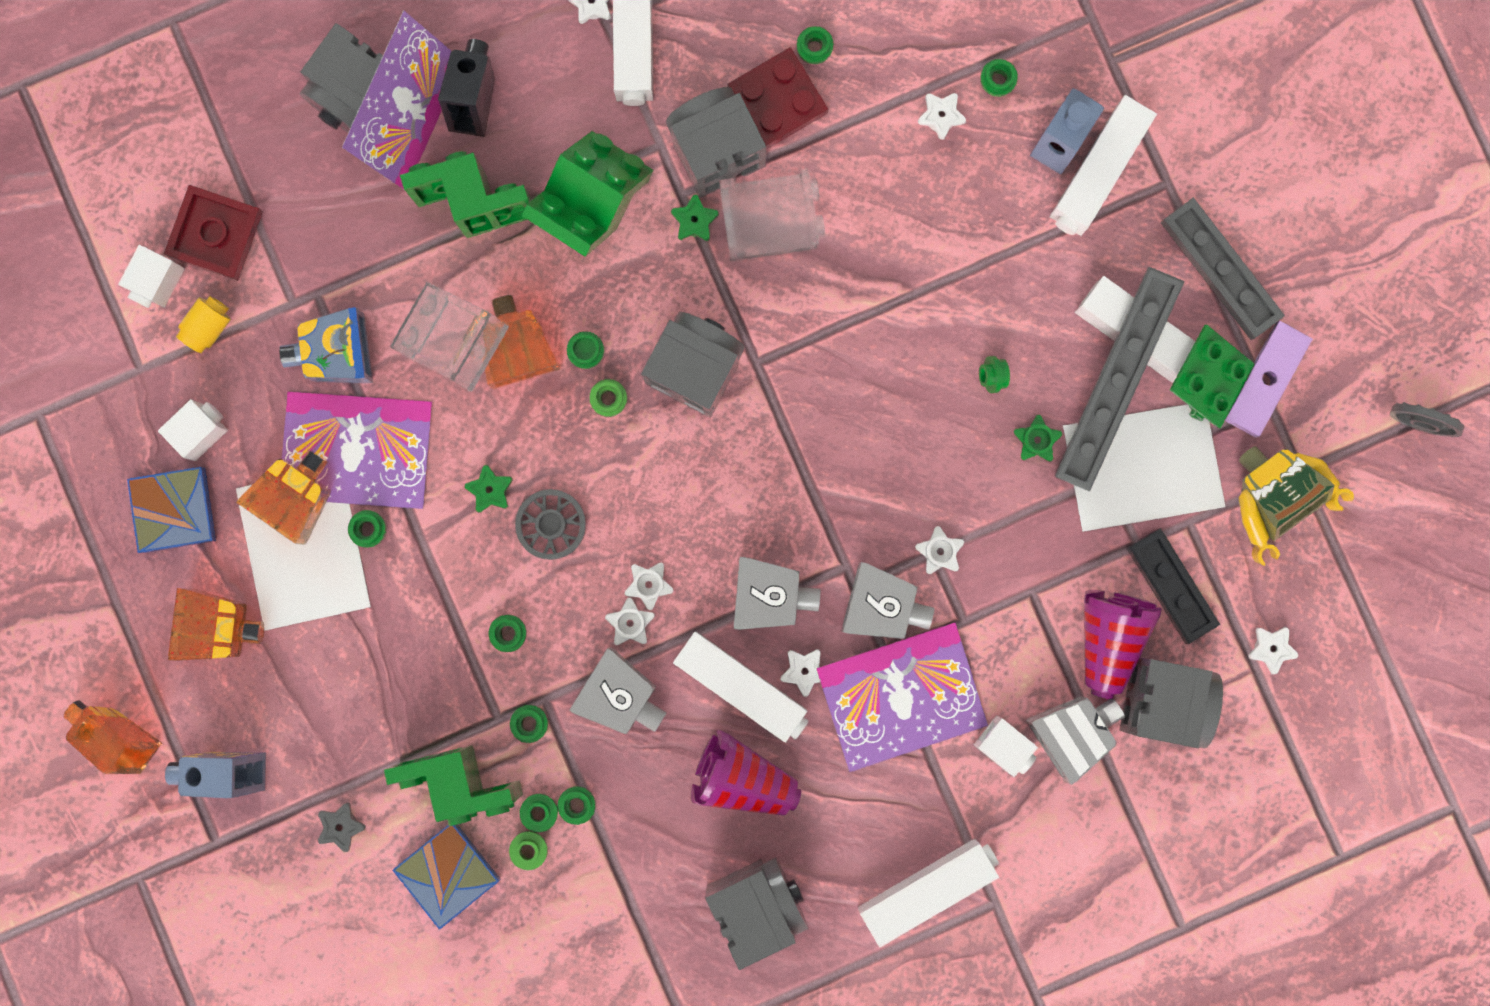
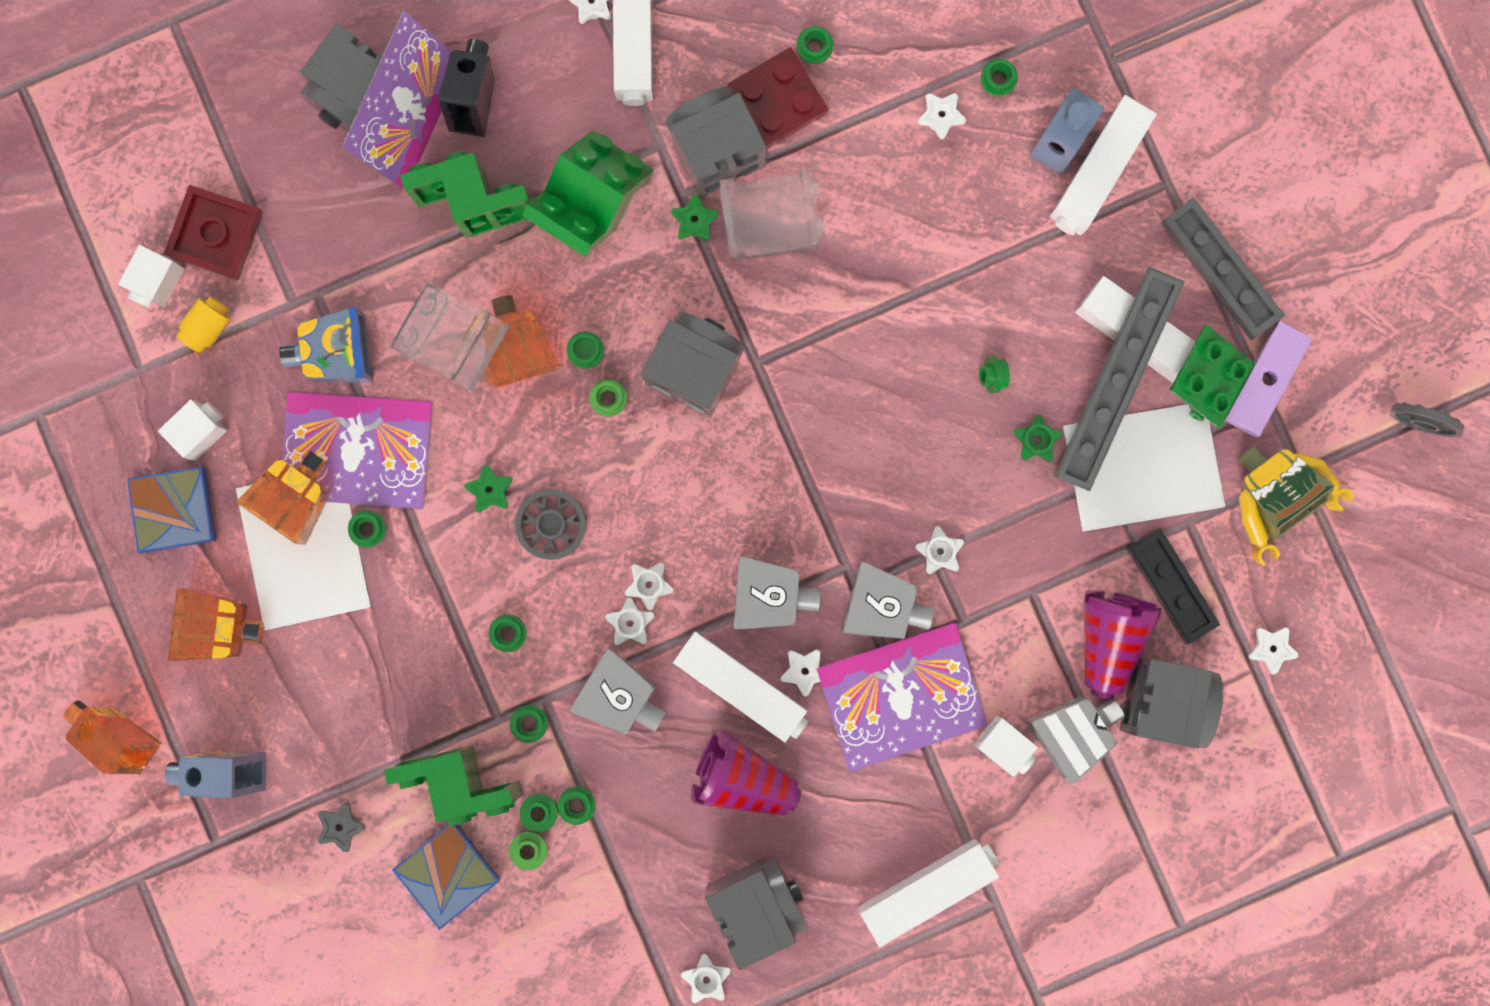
(706, 990): none -> white plate

